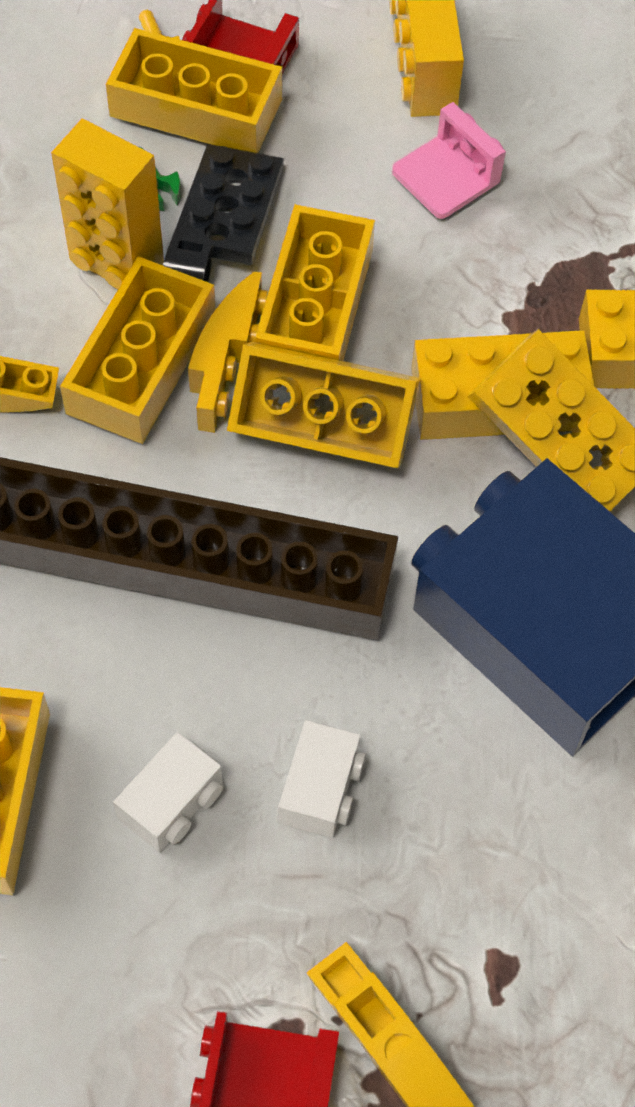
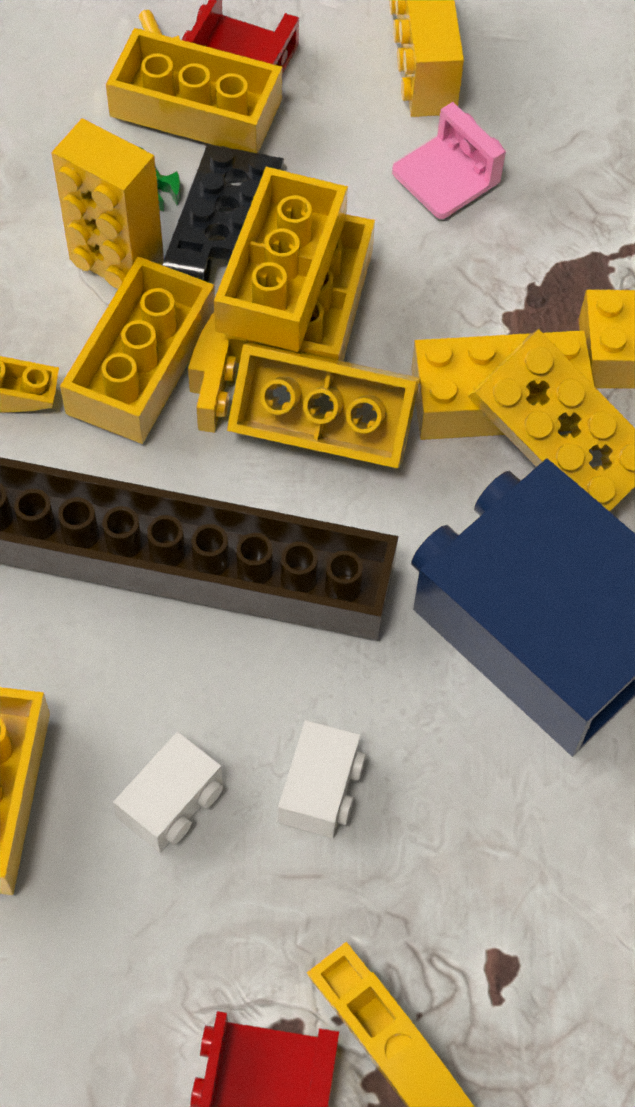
(281, 259): none -> yellow brick

